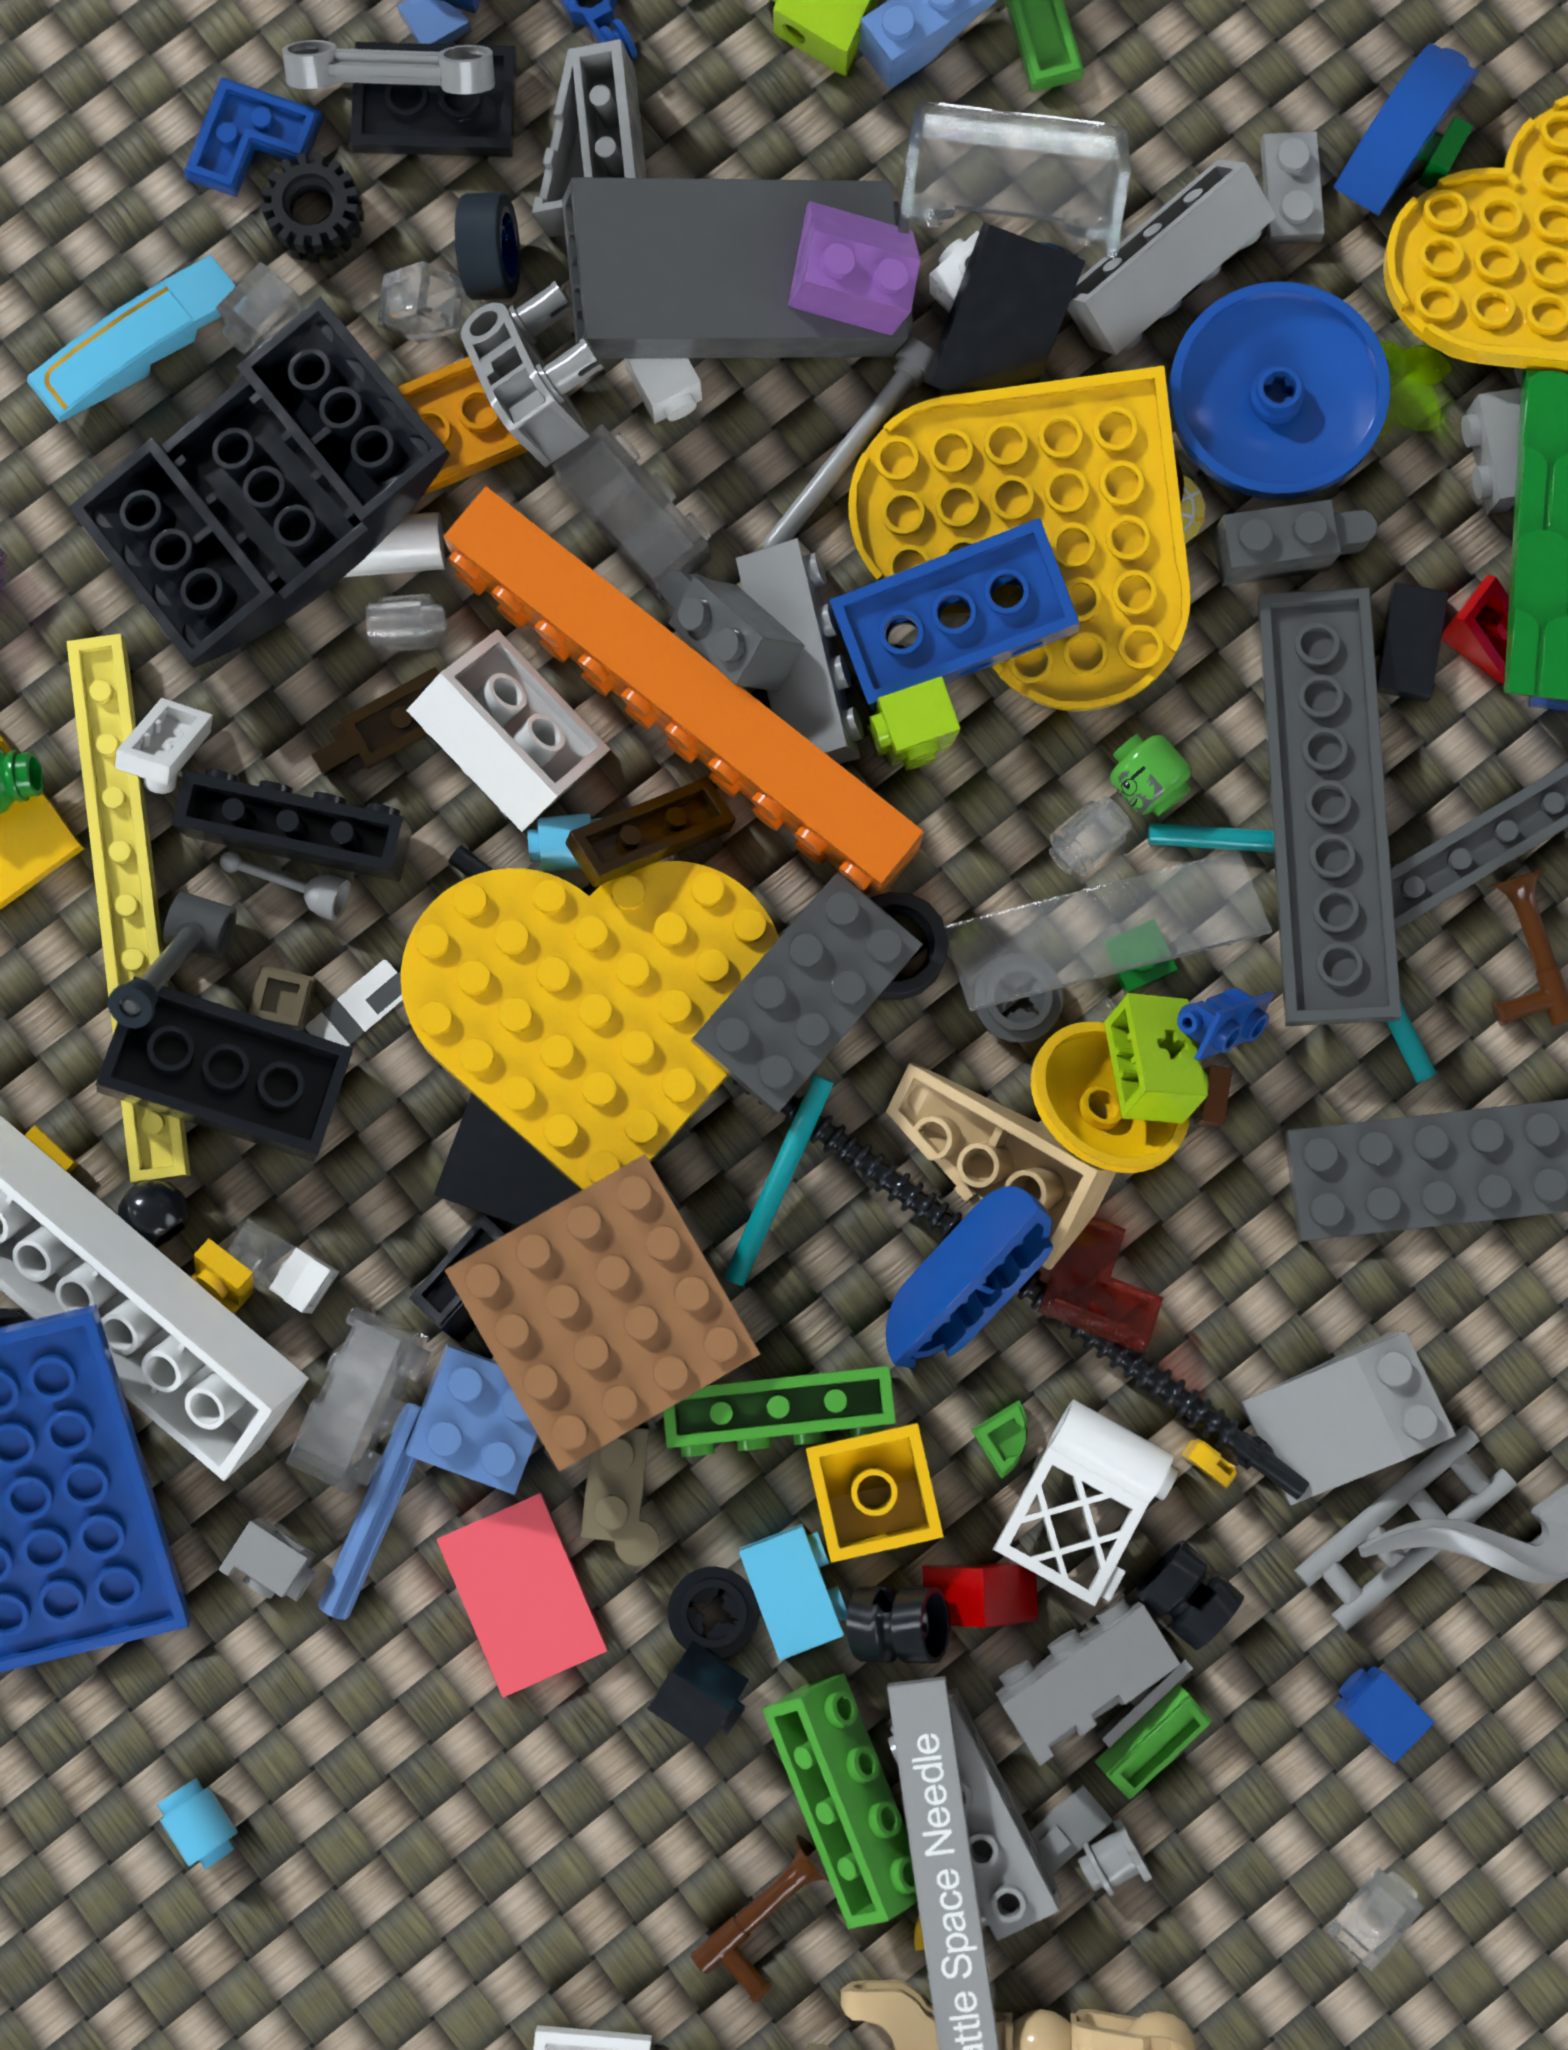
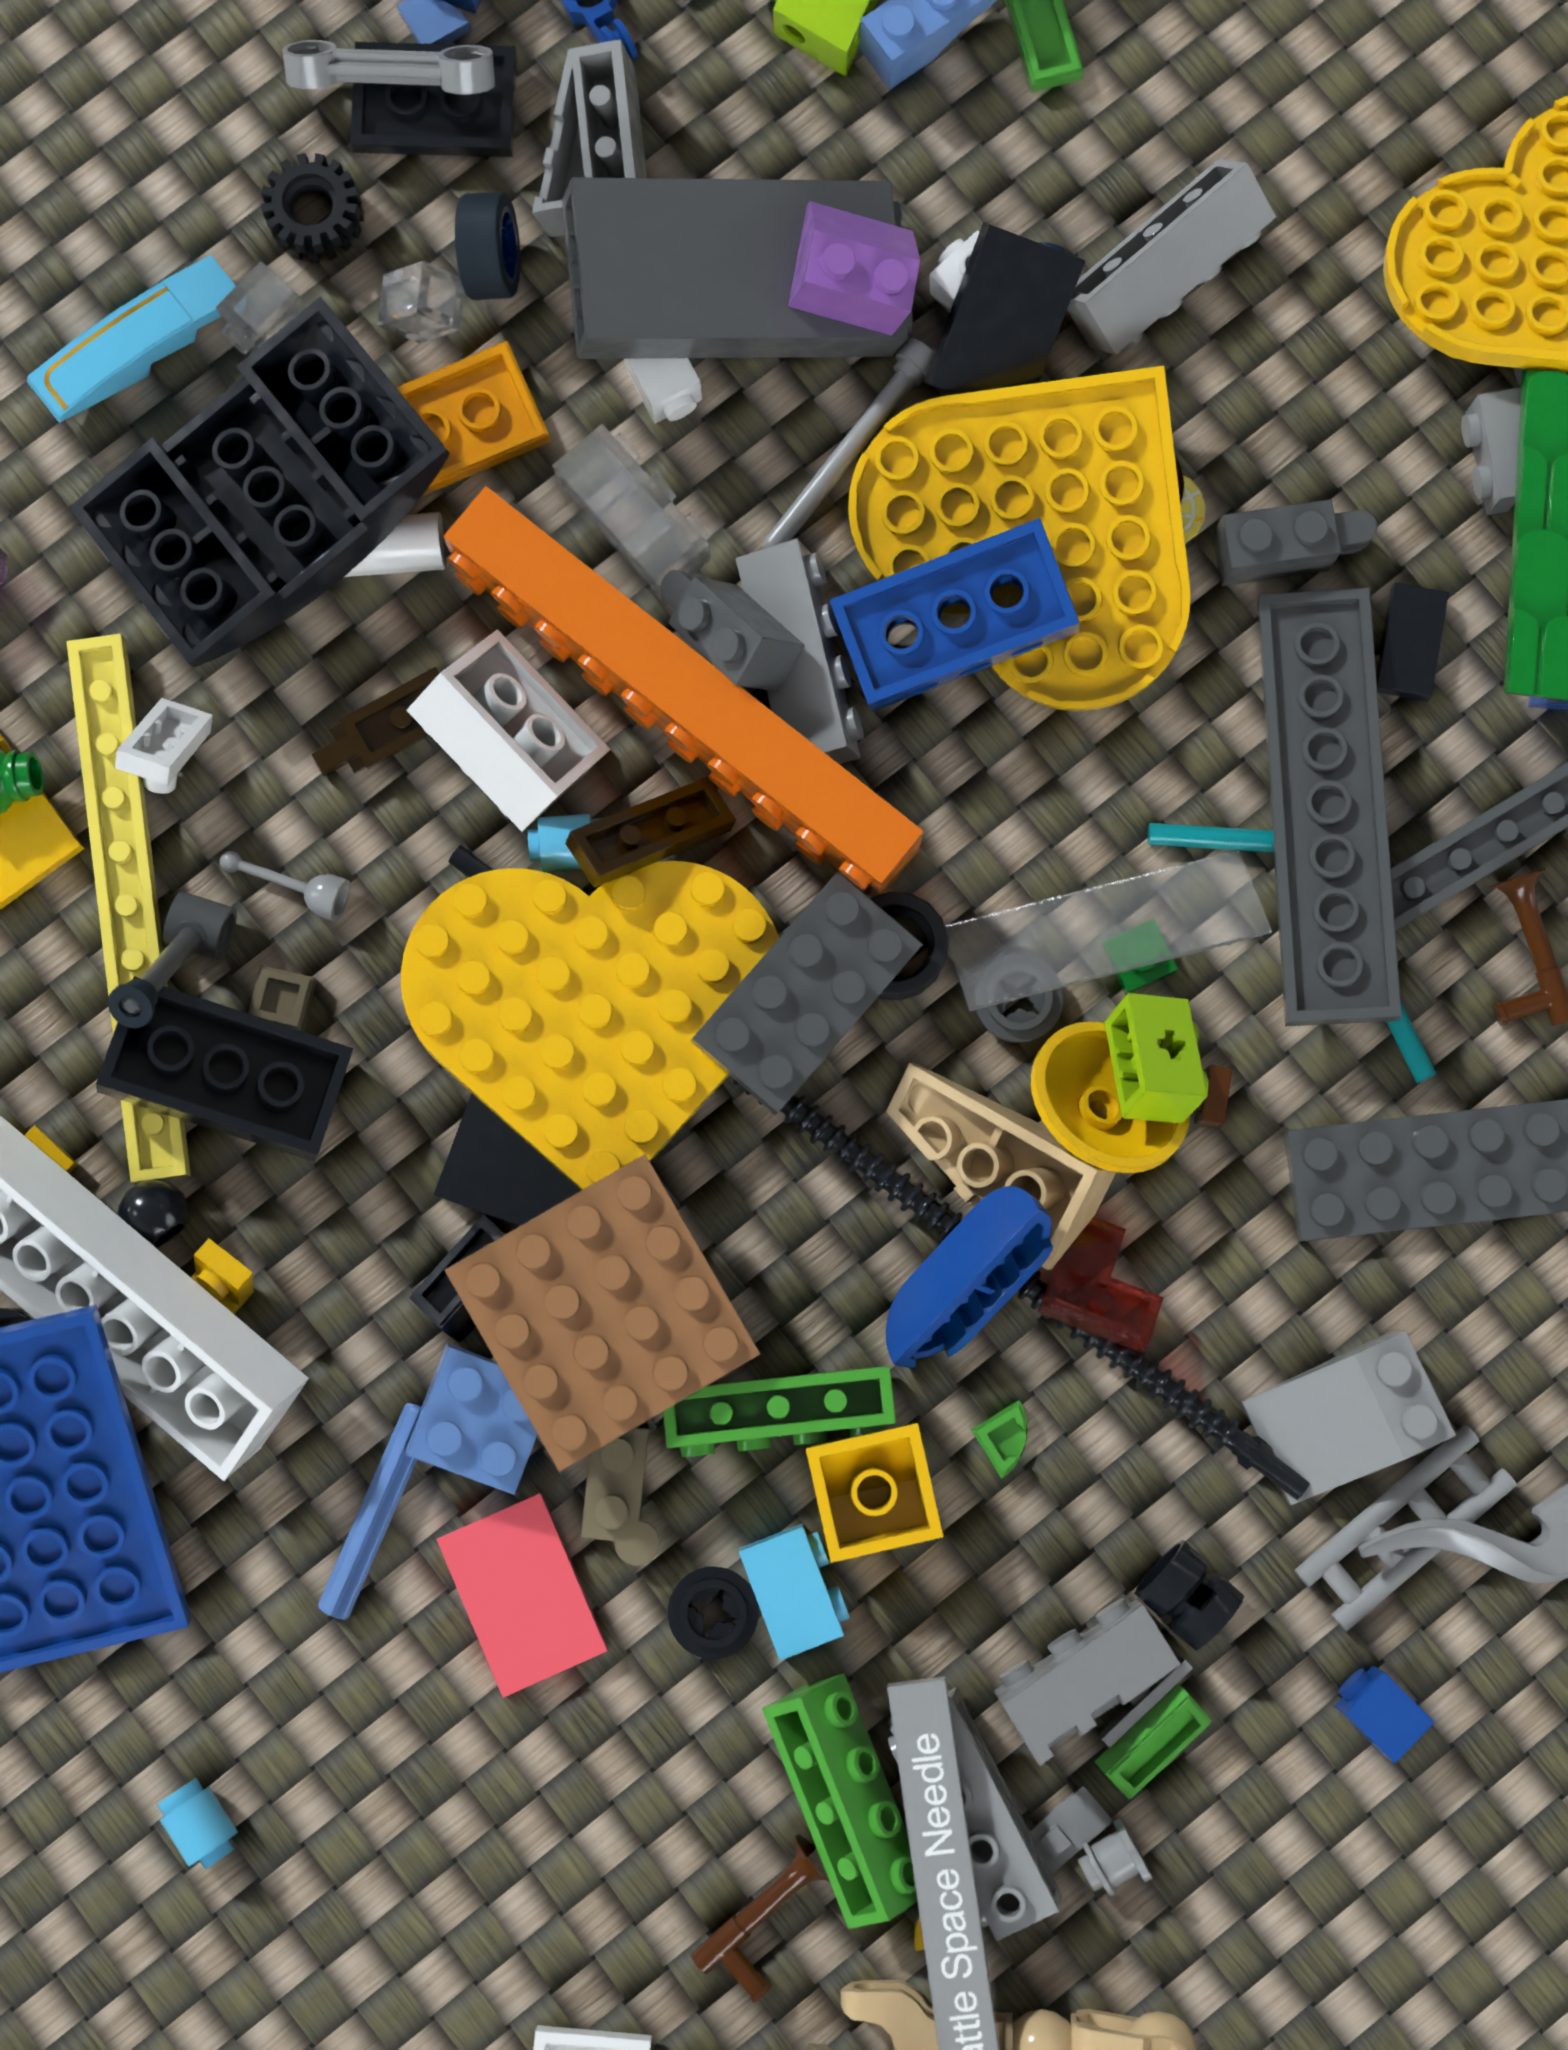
(247, 121): blue tile -> none
(271, 1561): light grey brick -> none
(282, 1266): leg -> none
(293, 825): black brick -> none
(359, 1006): white sticker -> none
(359, 1400): clear wedge -> none
(406, 622): clear brick -> none
(517, 382): light grey piece -> none
(700, 1695): black brick -> none
(778, 1179): teal bar -> none
(899, 1624): black wheel -> none
(914, 724): lime brick -> none
(985, 1593): red slope -> none
(1017, 169): clear windscreen -> none
(1089, 836): clear brick -> none
(1112, 1463): white piece -> none
(1150, 774): bright green head -> none
(1210, 1462): yellow tile -> none
(1224, 1021): blue hinge -> none
(1279, 390): blue dish -> none
(1292, 187): light grey plate -> none
(1376, 1917): clear brick -> none
(1405, 126): blue arch -> none
(1411, 390): clear neon green plate -> none
(1442, 152): green plate -> none
(1481, 628): red slope -> none

